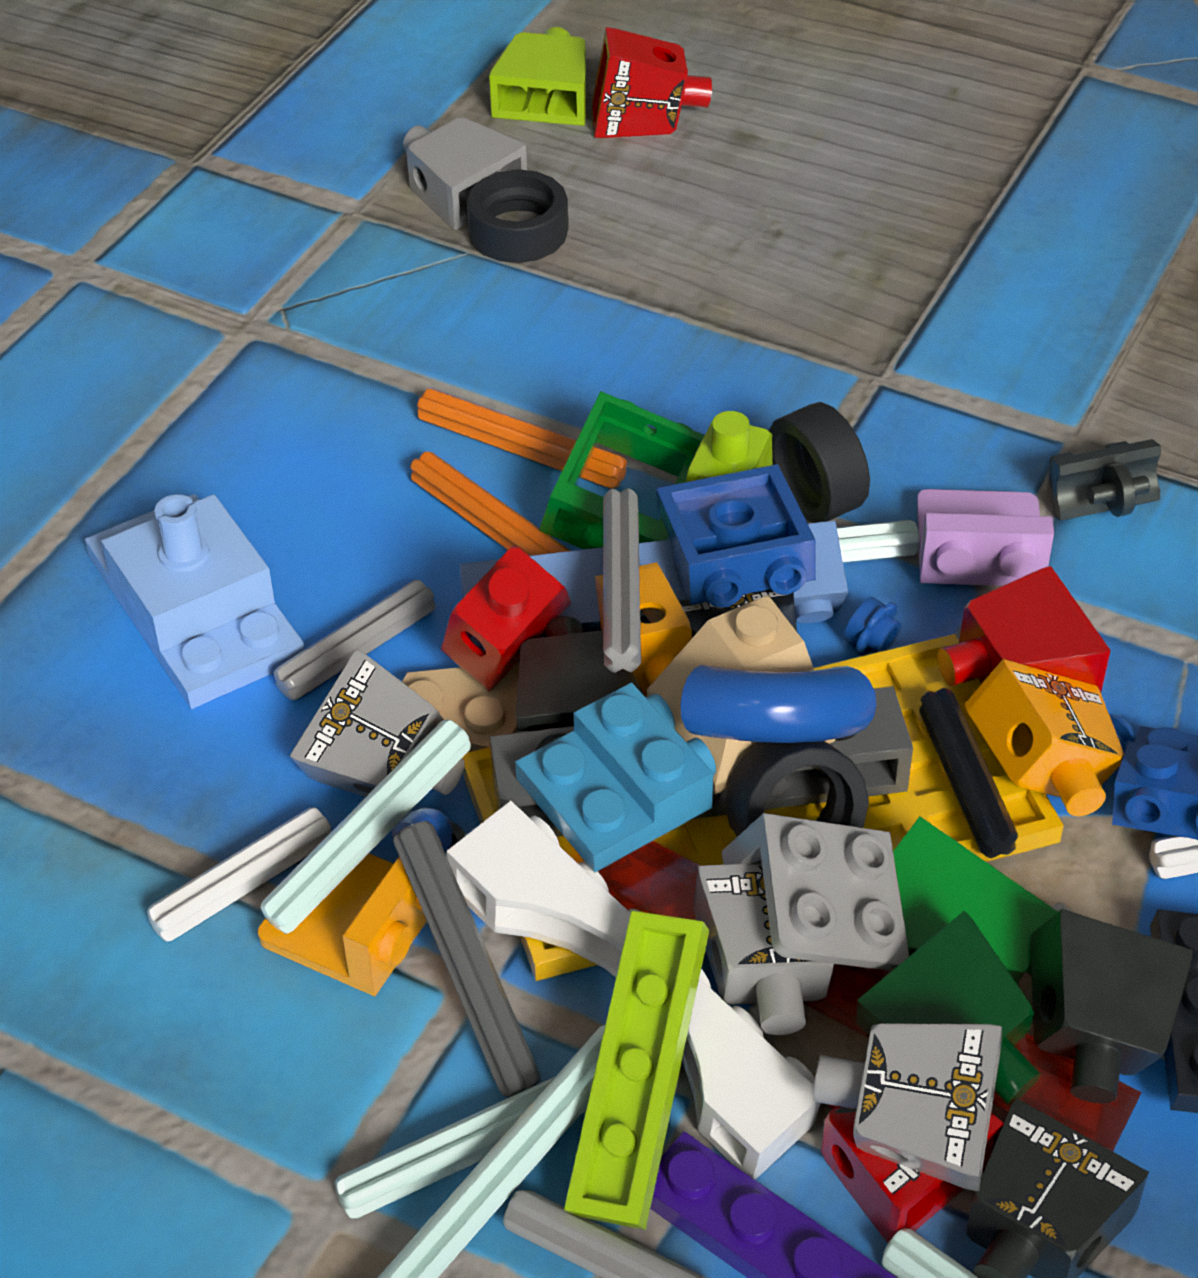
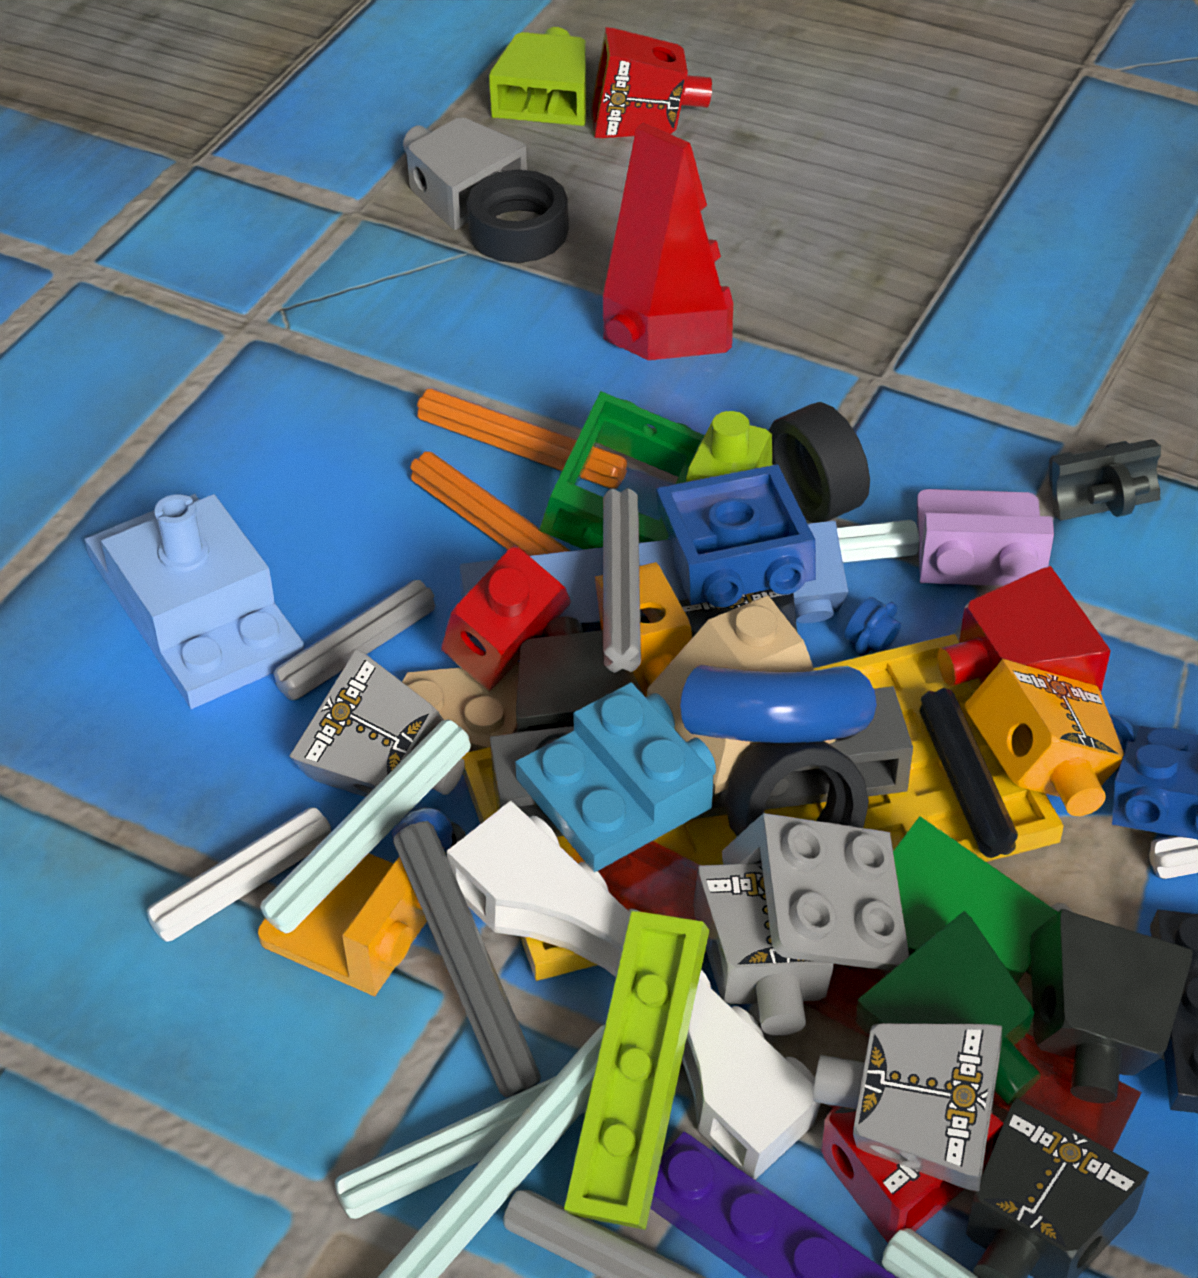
(662, 271): none -> red wedge

